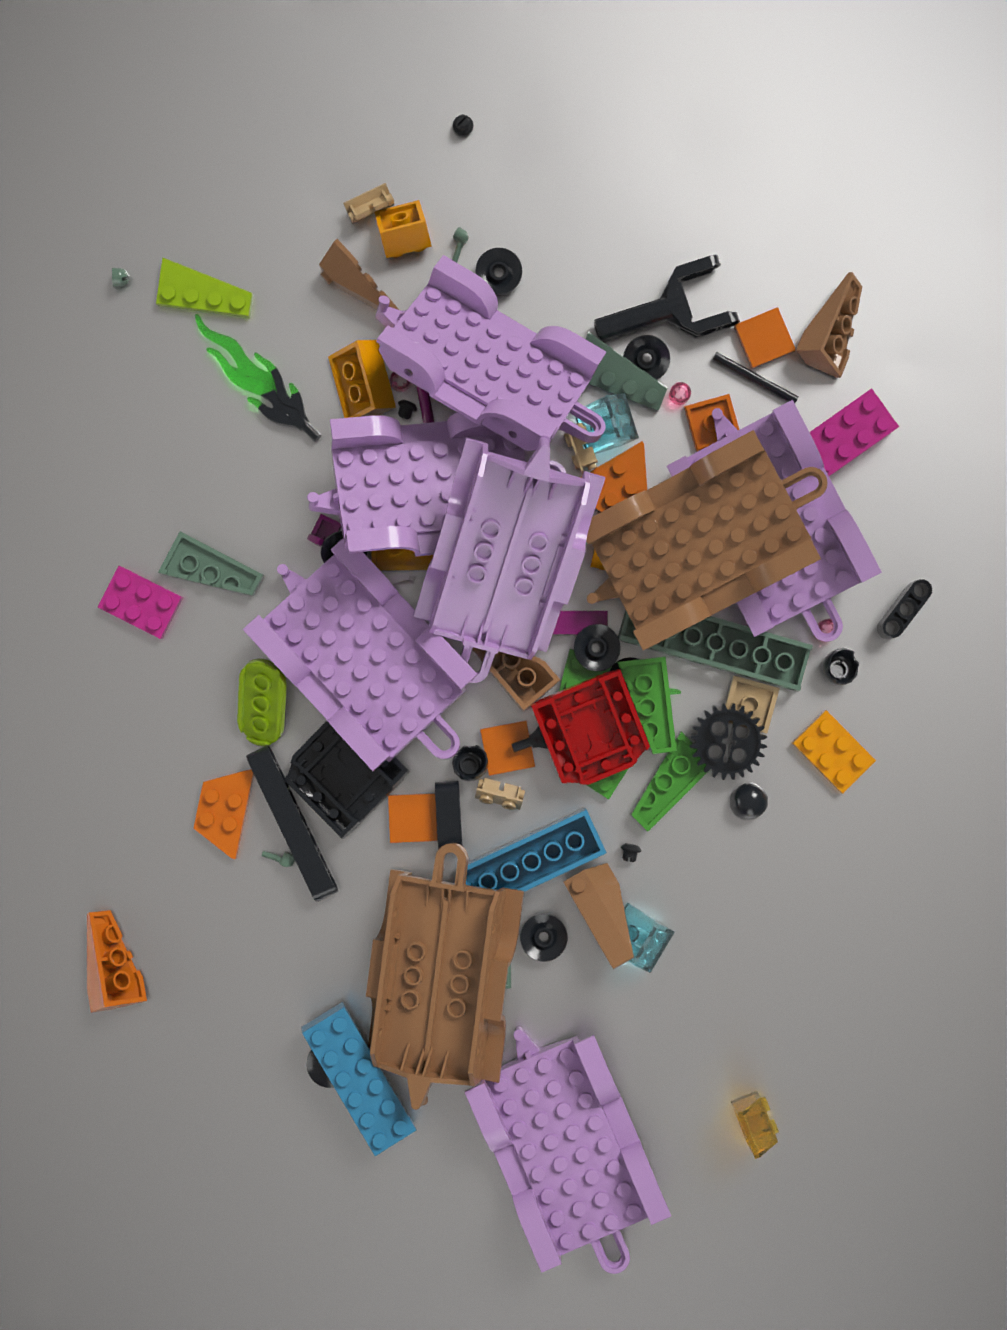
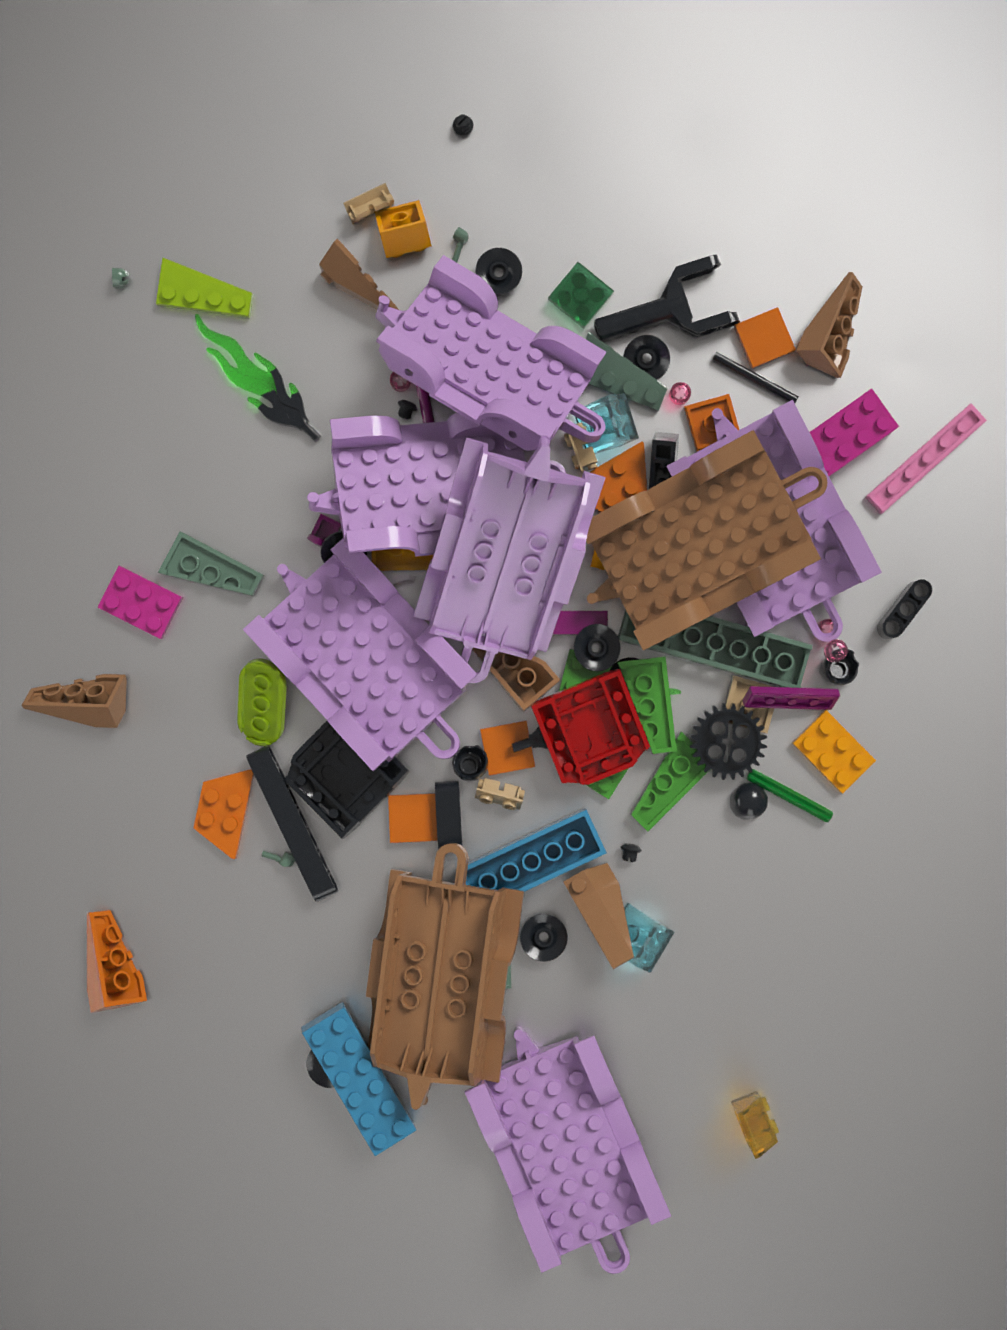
(89, 702): none -> medium nougat wedge
(362, 379): light orange slope -> none
(580, 295): none -> clear green plate
(663, 453): none -> black slope
(790, 698): none -> magenta tile
(790, 795): none -> green axle
(842, 652): none -> clear pink bush
(925, 458): none -> bright pink tile

